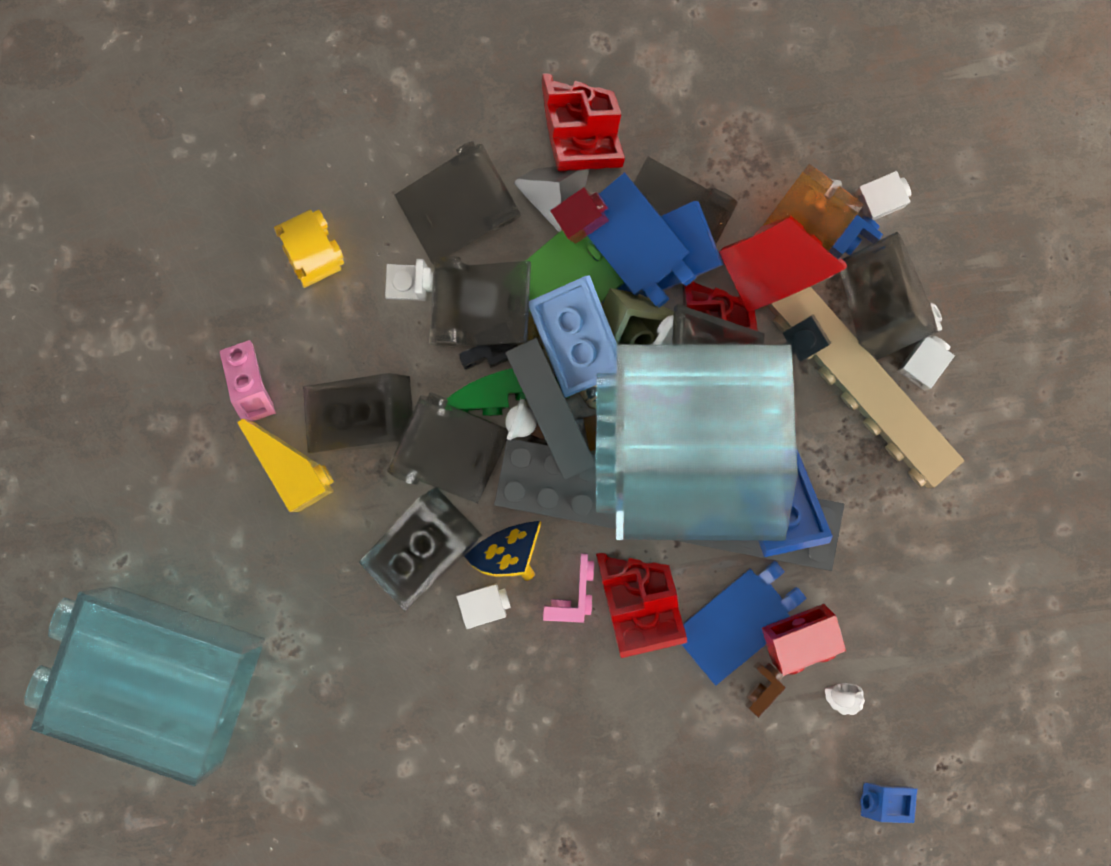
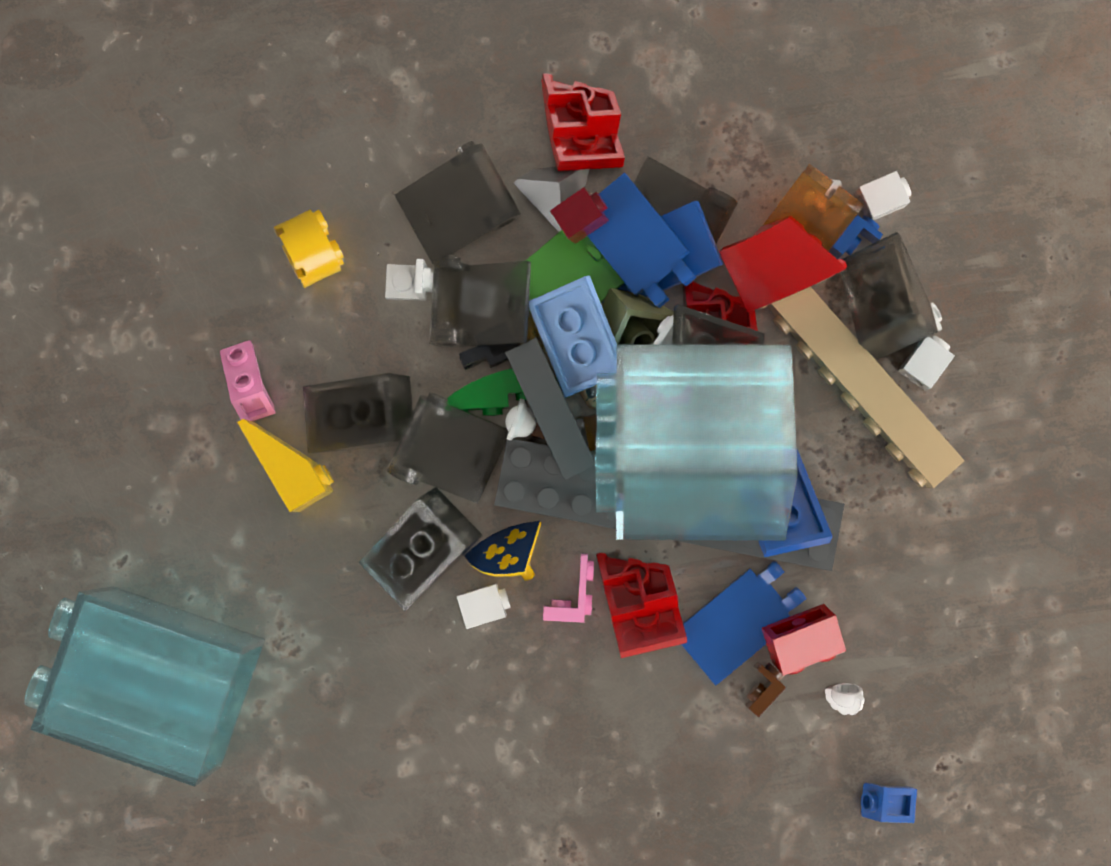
(806, 338): black plate -> none

